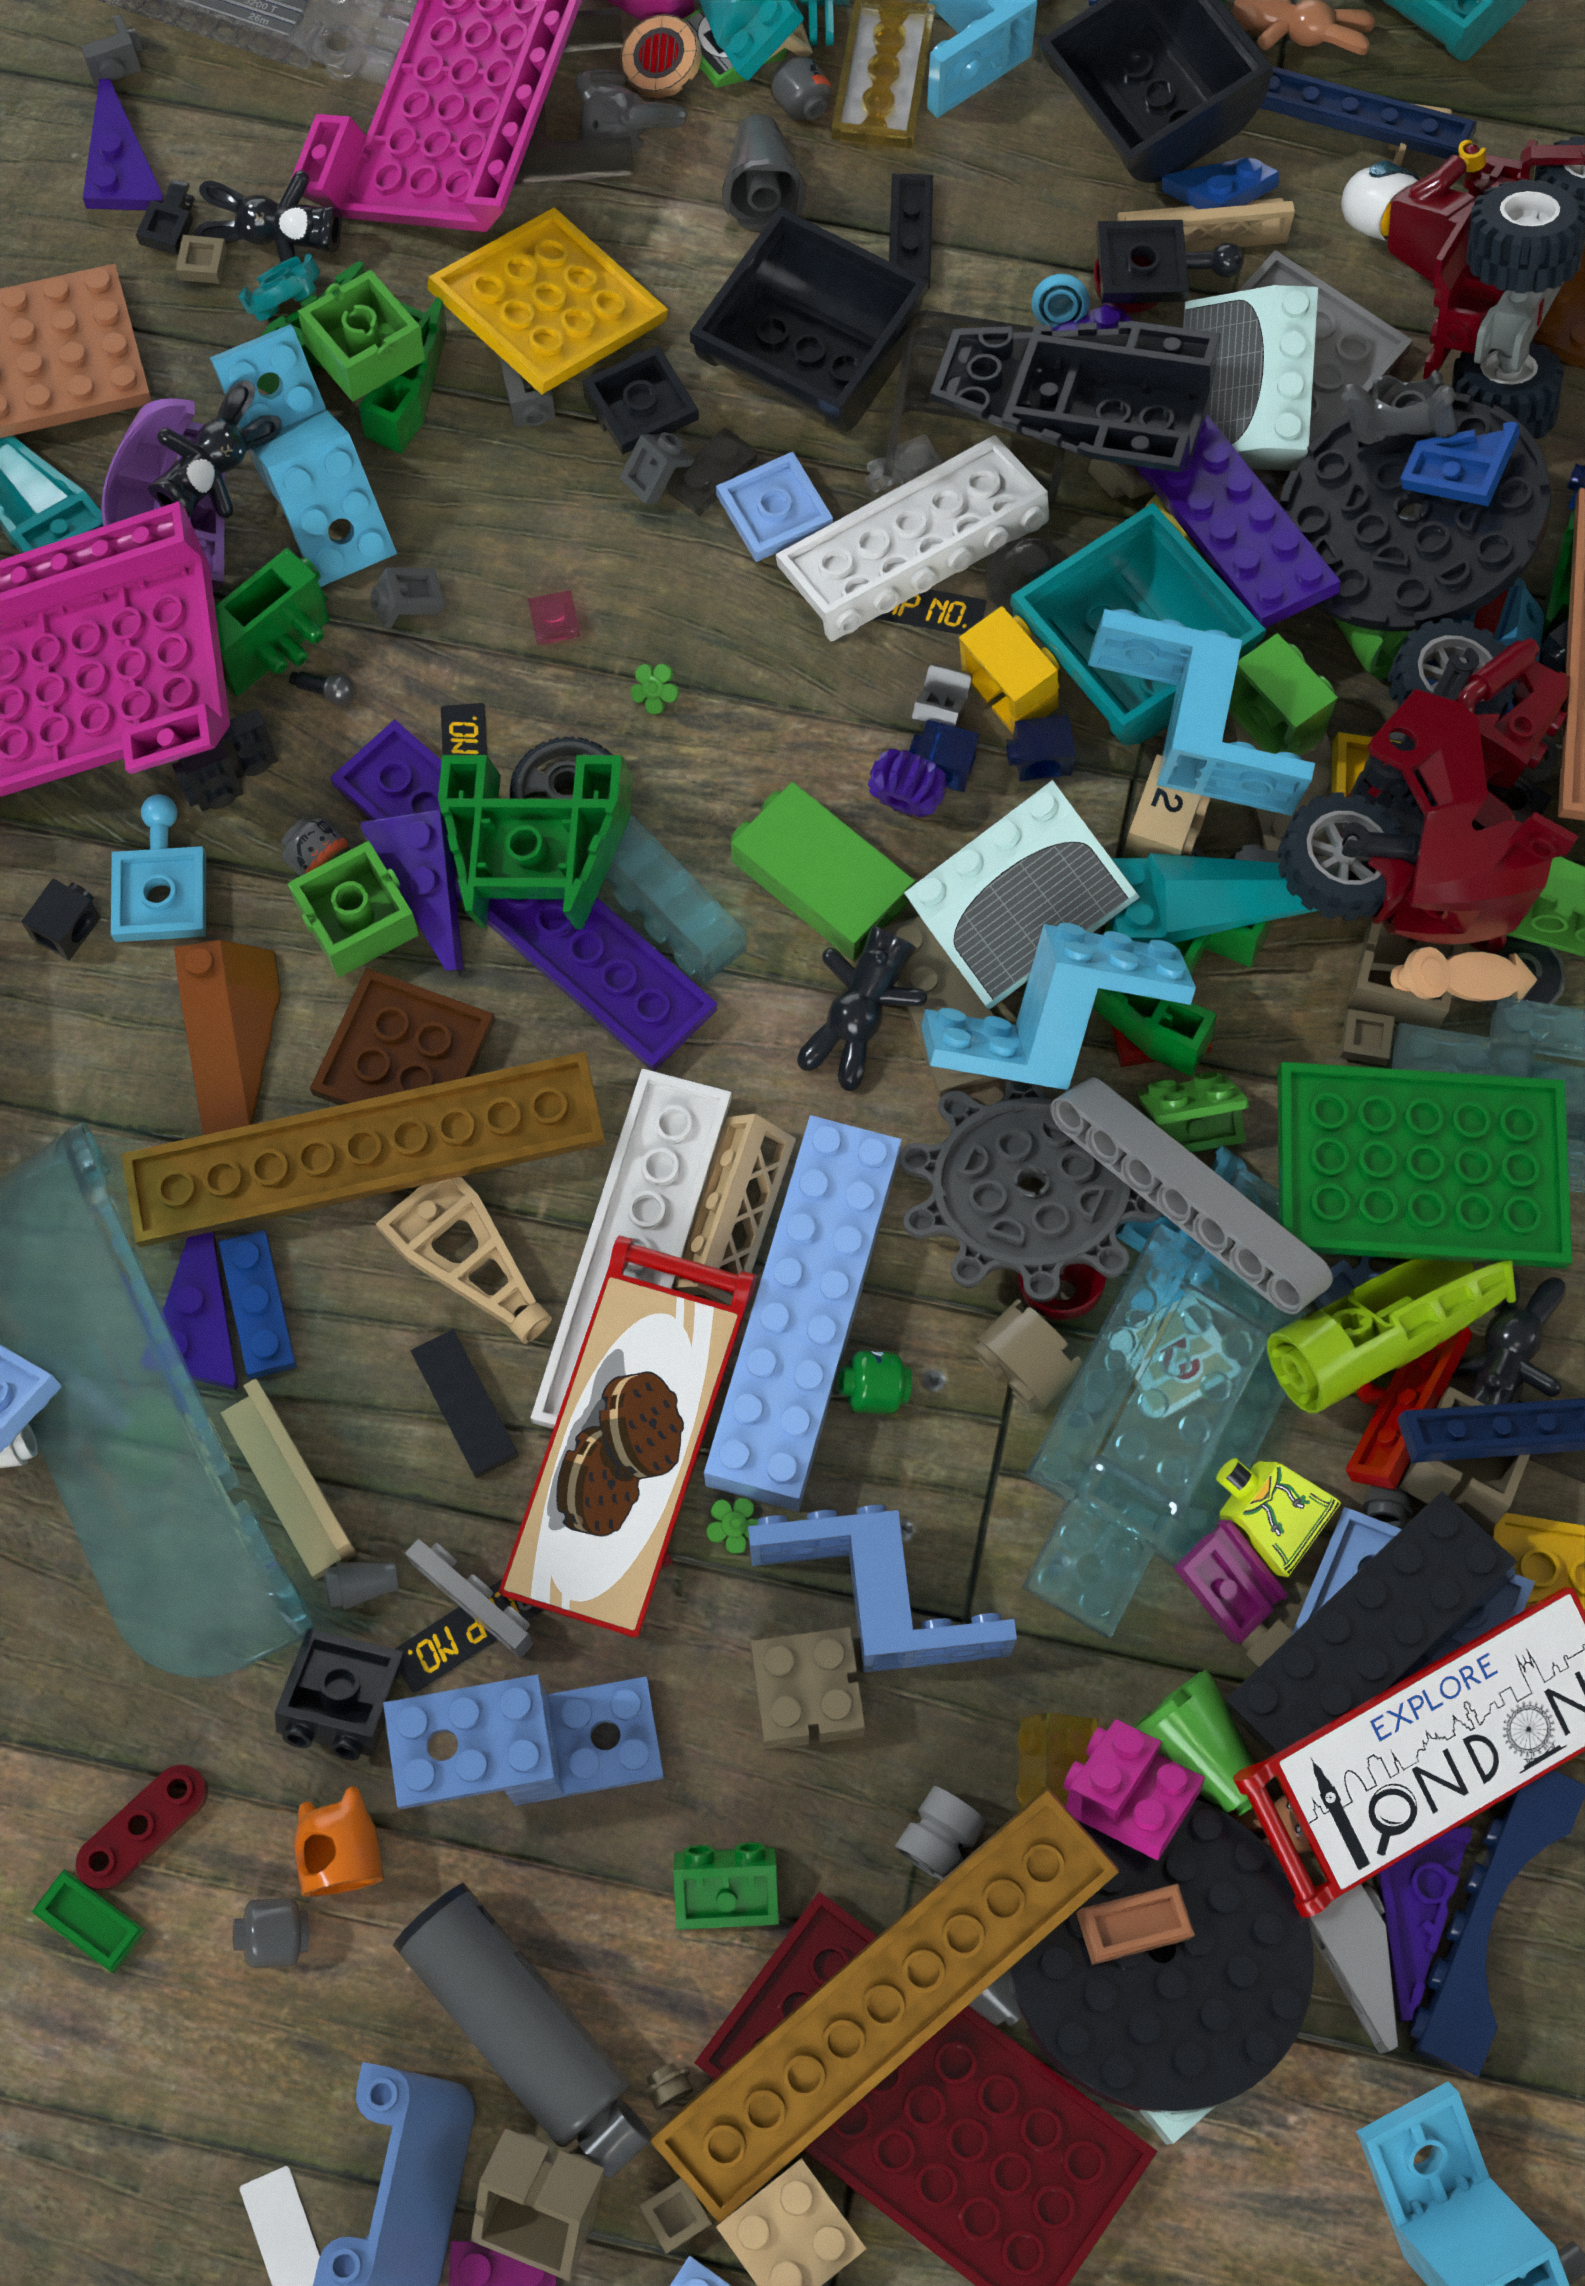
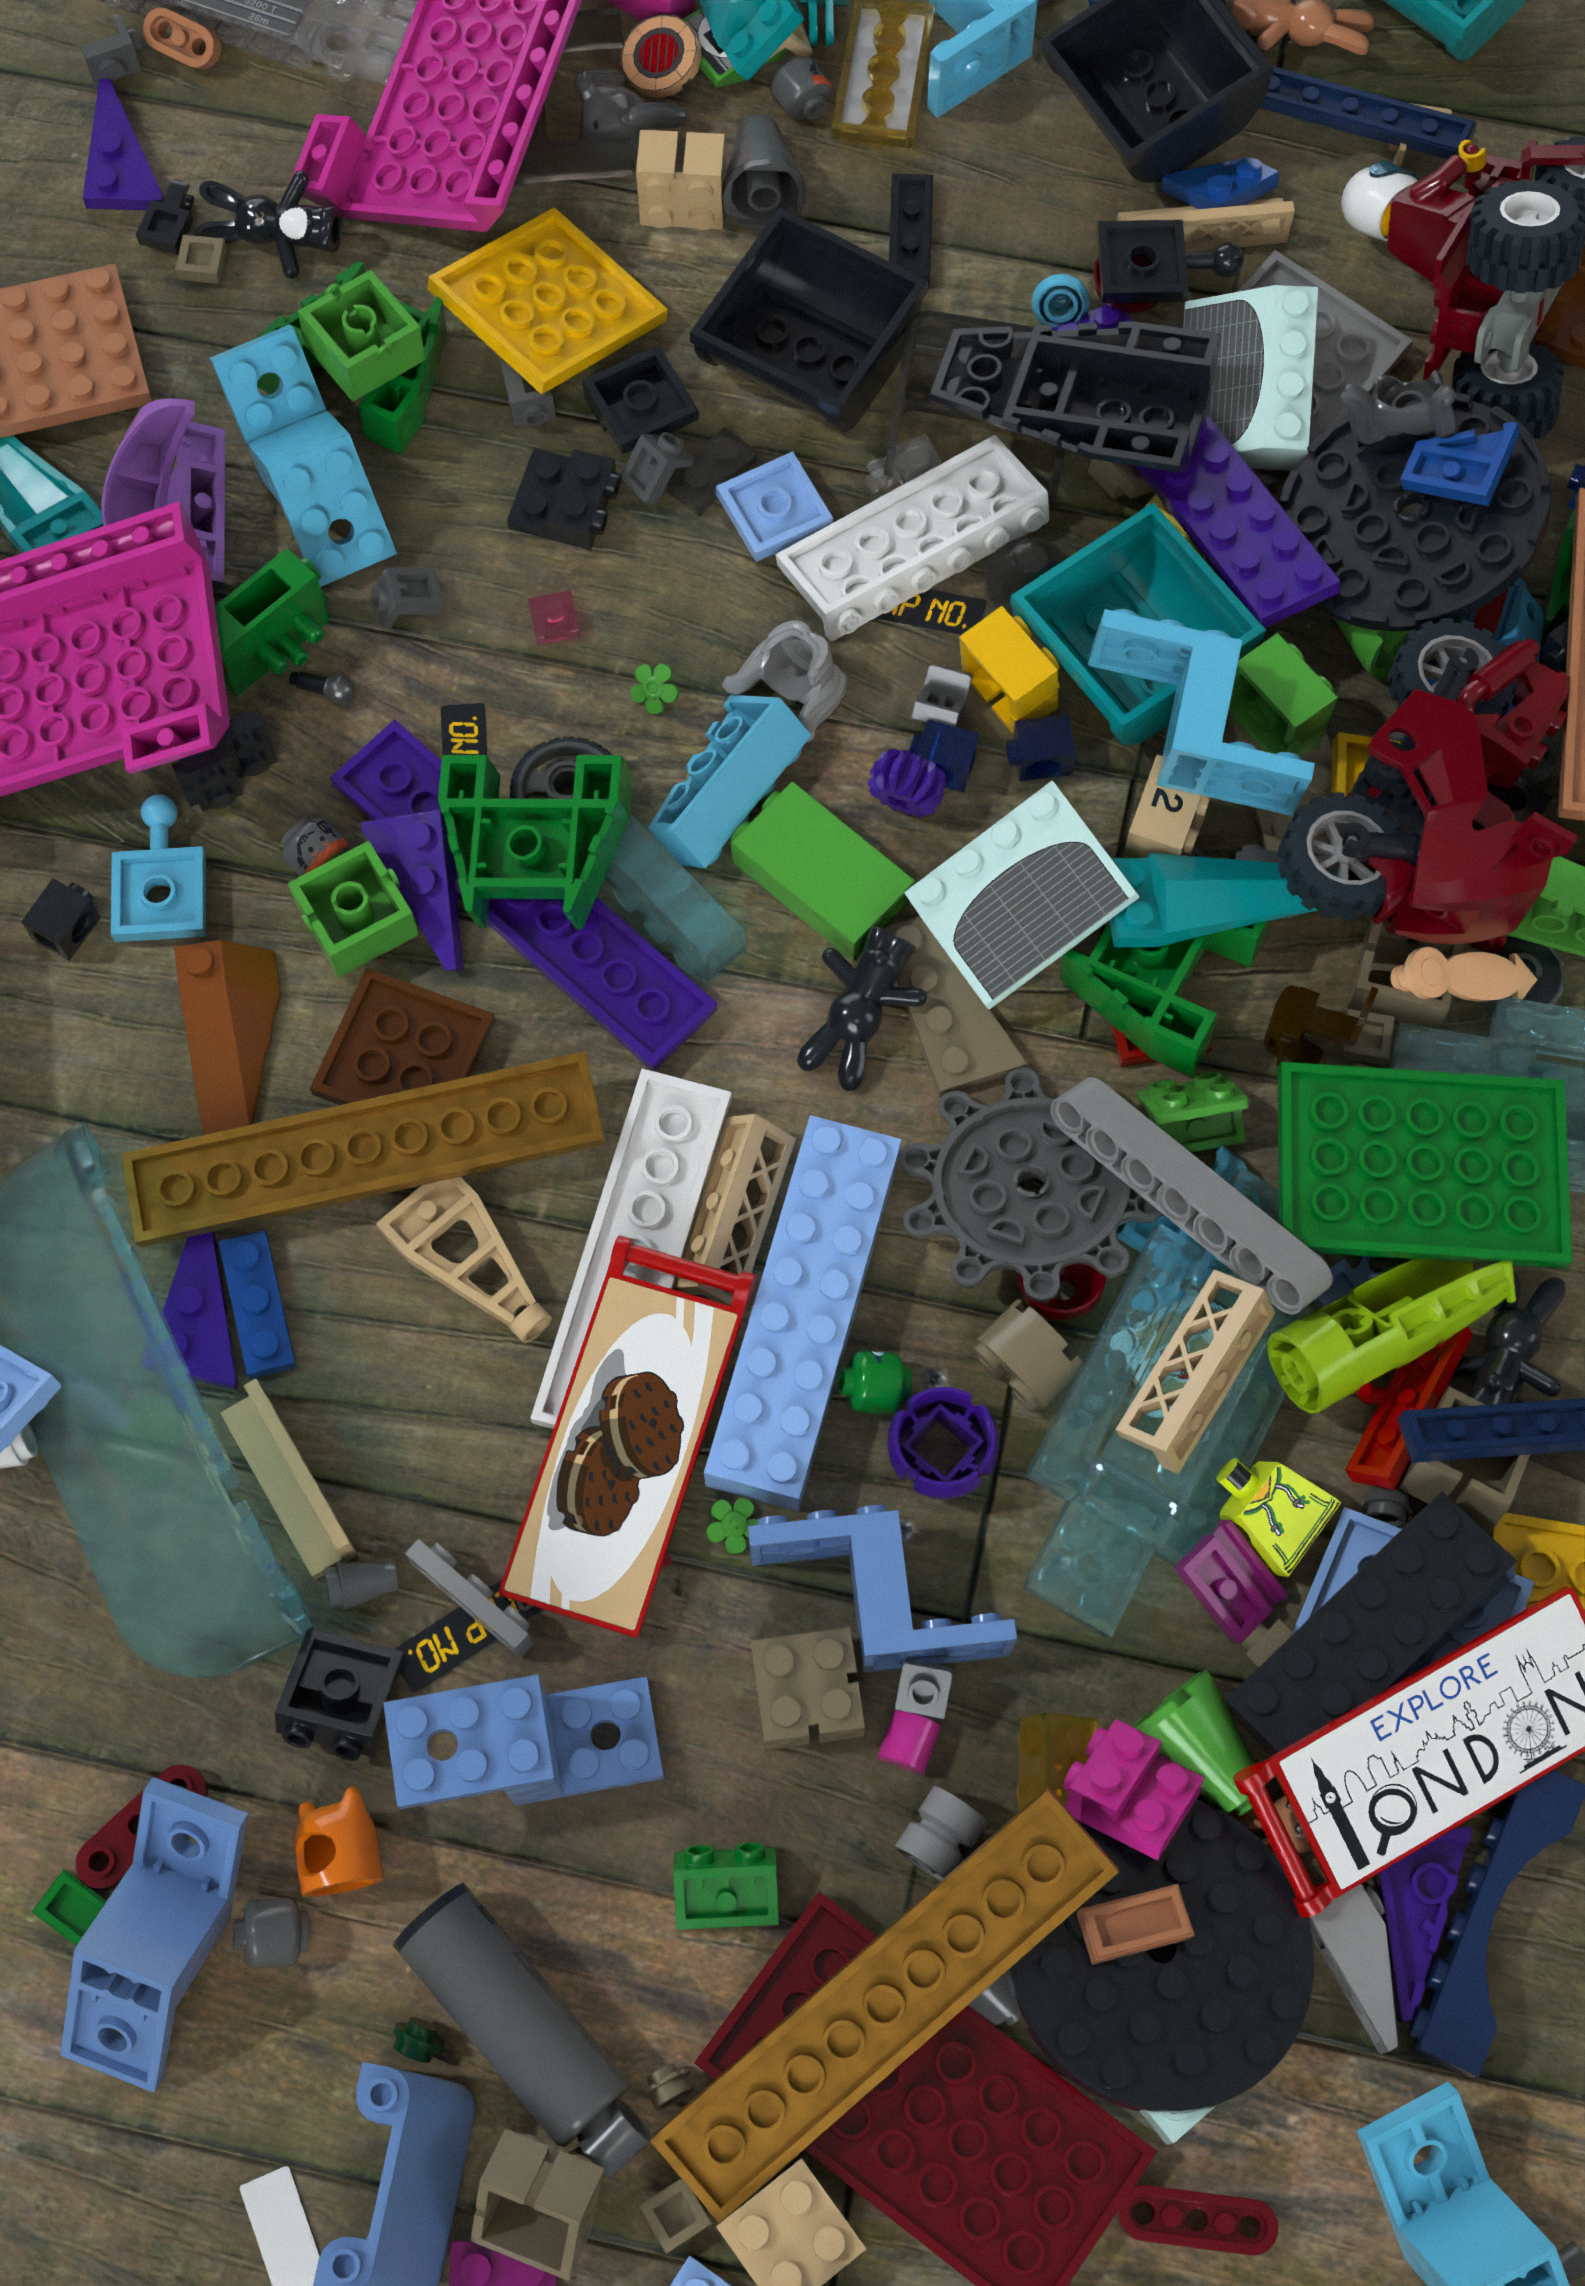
(153, 1934): none -> medium blue bracket
(184, 39): none -> nougat plate
(216, 450): black animal -> none
(279, 284): teal plate -> none
(417, 2039): none -> dark green plate
(464, 1403): black tile -> none
(565, 497): none -> black plate
(681, 198): none -> tan piece
(728, 777): none -> medium azure wedge
(796, 667): none -> light grey hair
(909, 1741): none -> dark pink brick
(923, 1689): none -> bracket
(963, 1419): none -> dark purple piece
(1056, 1006): medium azure bracket -> none
(1209, 1381): none -> tan fence
(1221, 2224): none -> dark red plate
(1298, 1014): none -> dark brown piece

